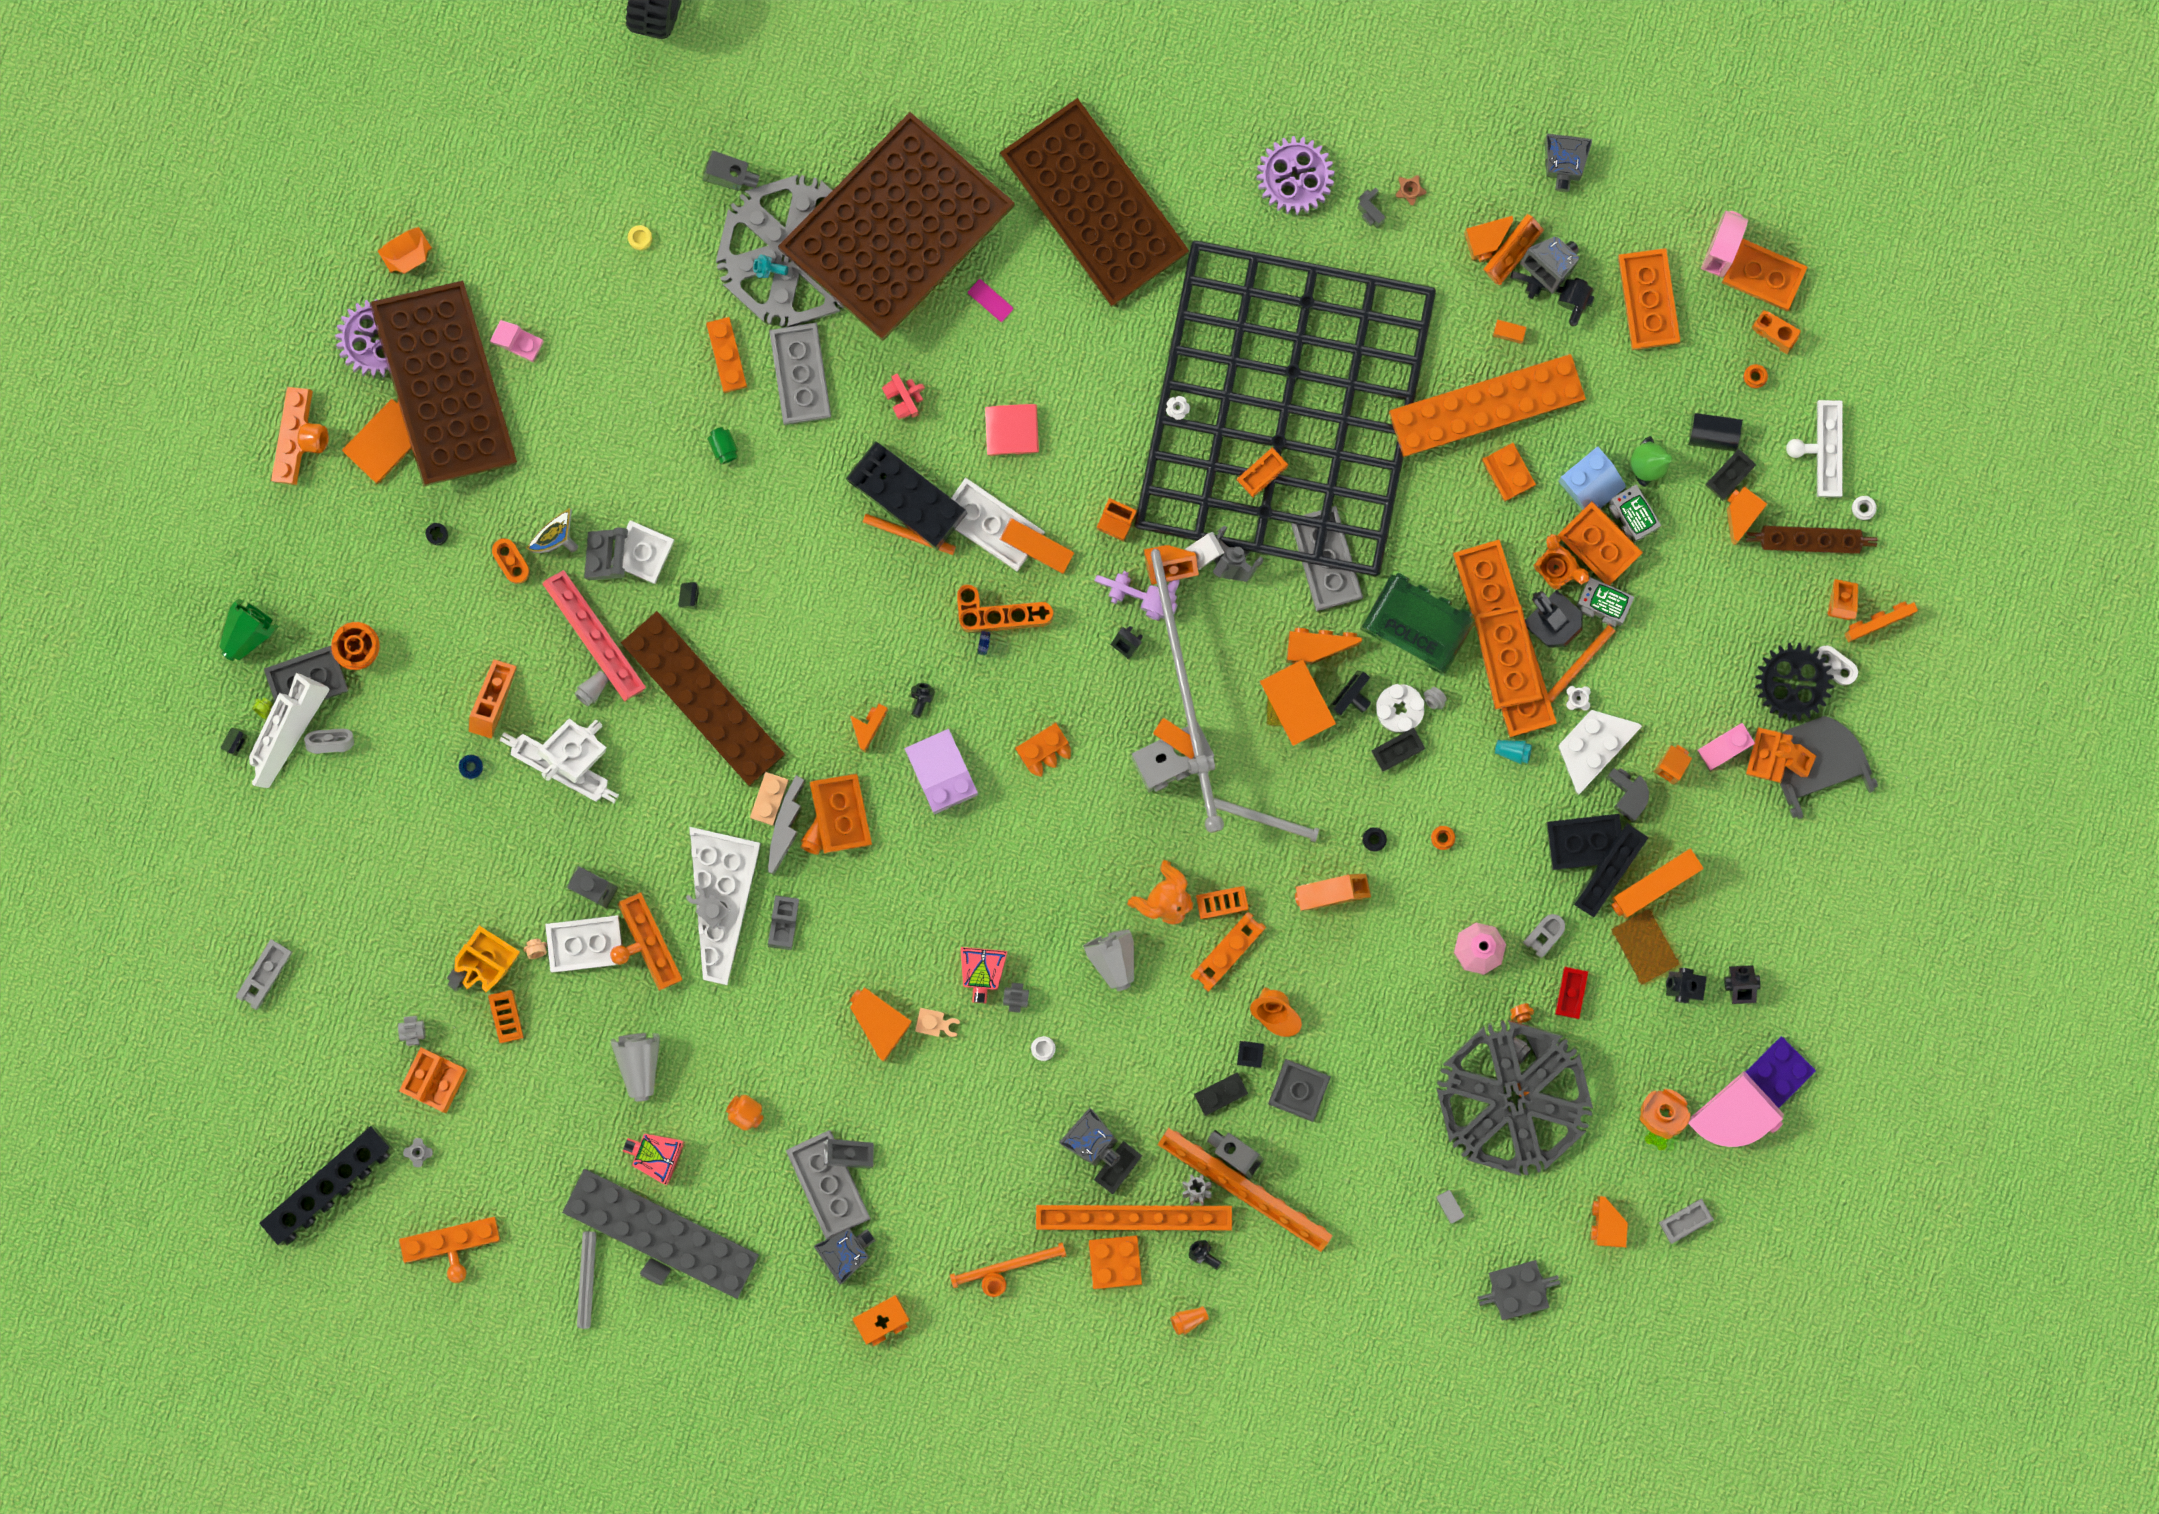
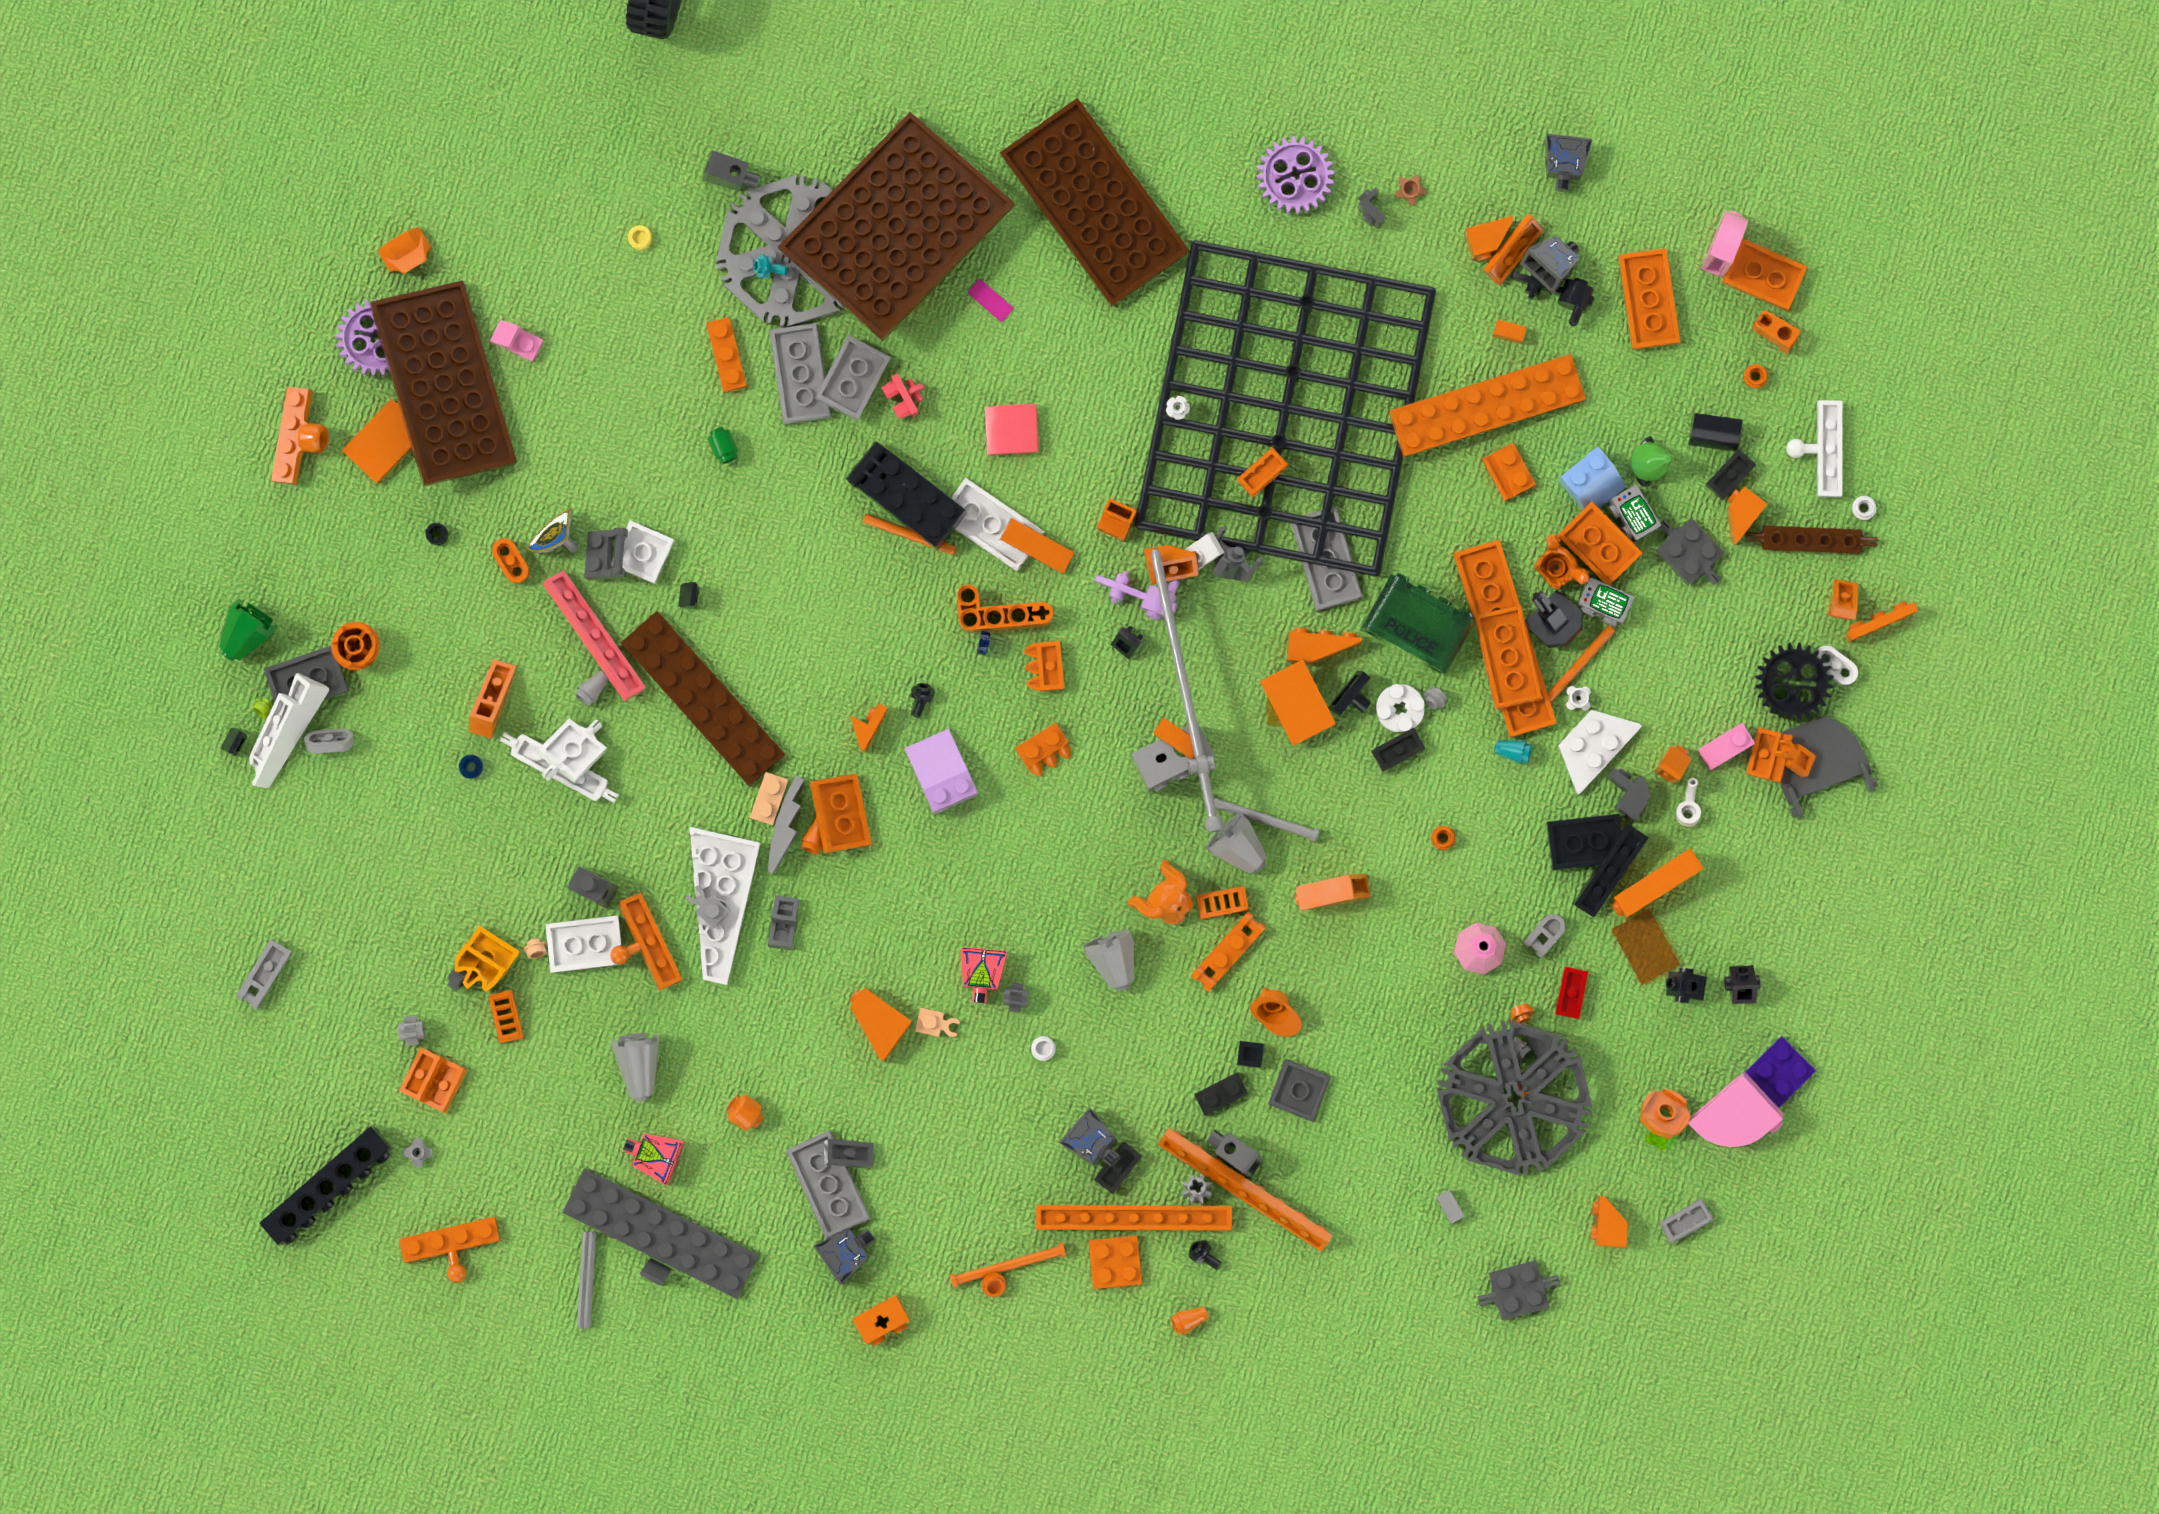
(852, 378): none -> light grey plate
(1047, 665): none -> orange plate
(1238, 845): none -> light grey cone
(1382, 839): black plate -> none
(1689, 552): none -> dark grey plate
(1689, 806): none -> white plate

